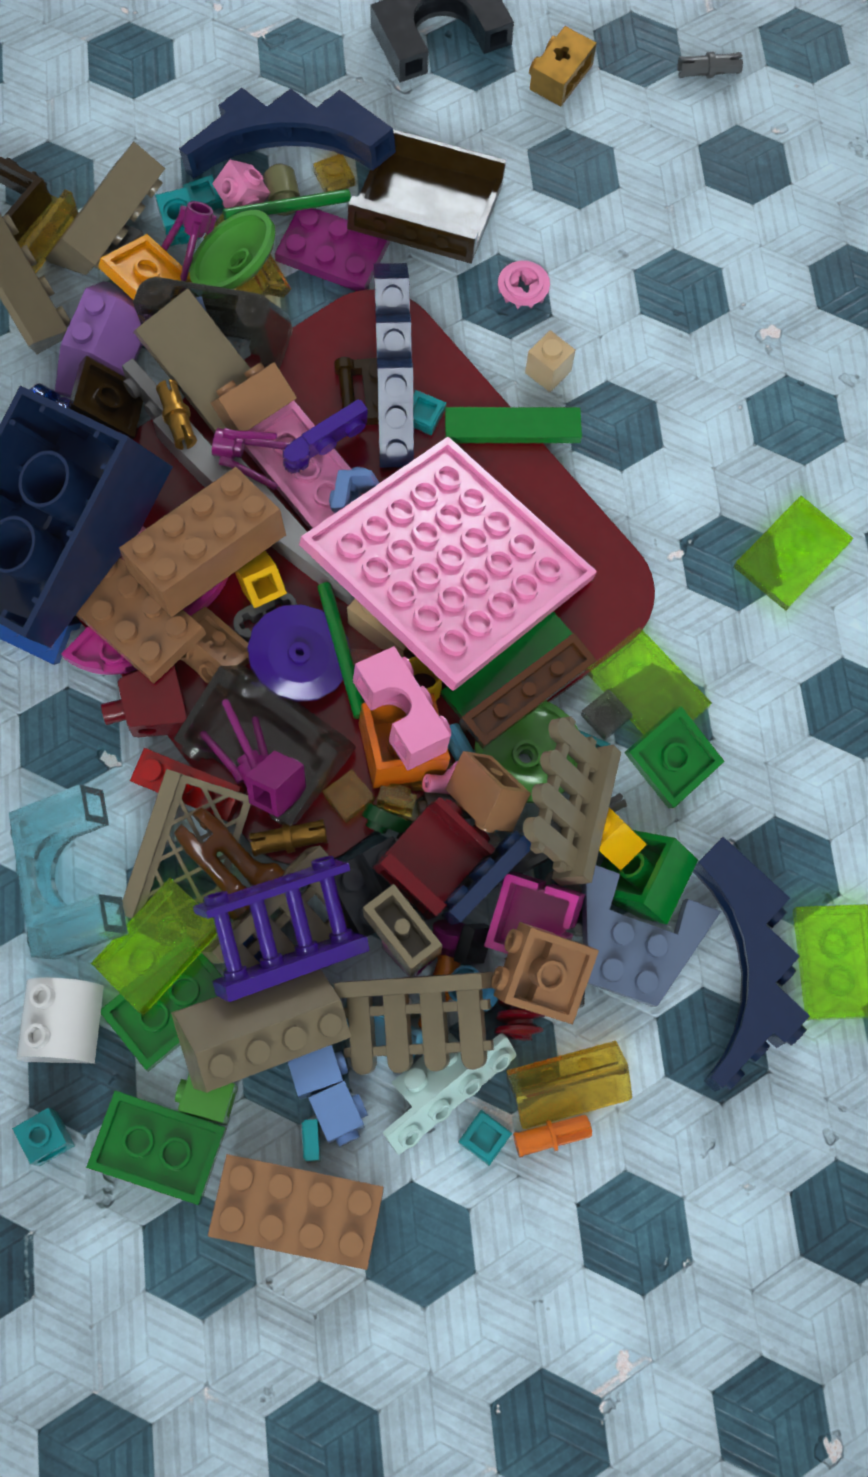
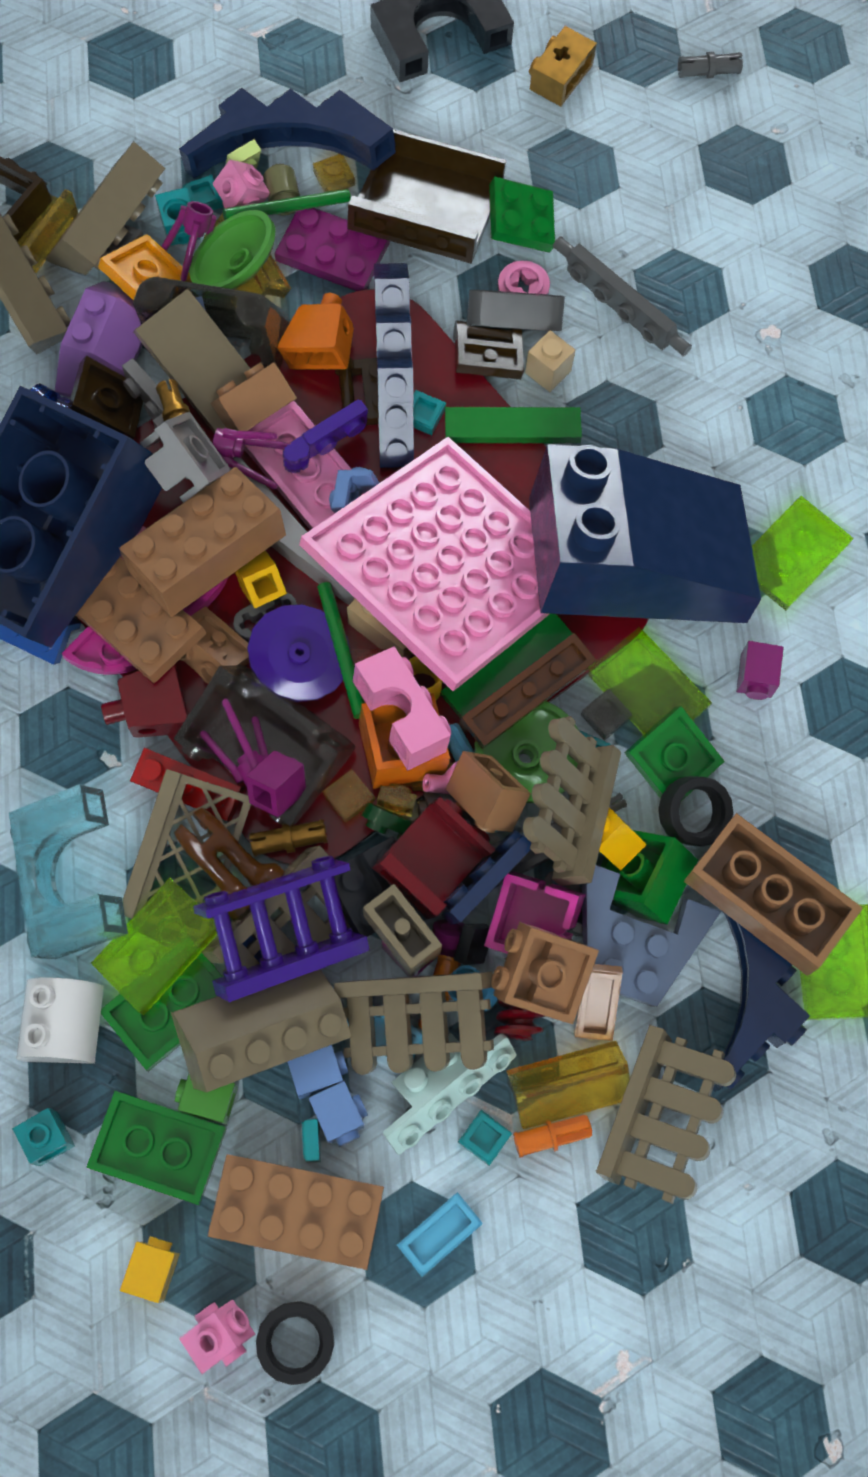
(150, 1270): none -> yellow brick
(185, 454): none -> light grey panel
(217, 1335): none -> bright pink brick
(247, 154): none -> yellowish green plate
(264, 1346): none -> black tyre
(318, 336): none -> orange torso
(439, 1234): none -> medium azure tile
(488, 351): none -> dark brown plate
(515, 310): none -> dark grey beam
(522, 214): none -> green plate
(599, 1004): none -> tile
(621, 297): none -> dark grey plate
(633, 1124): none -> dark tan fence
(639, 539): none -> dark blue slope
(670, 803): none -> black tyre
(759, 670): none -> magenta brick
(773, 895): none -> medium nougat brick

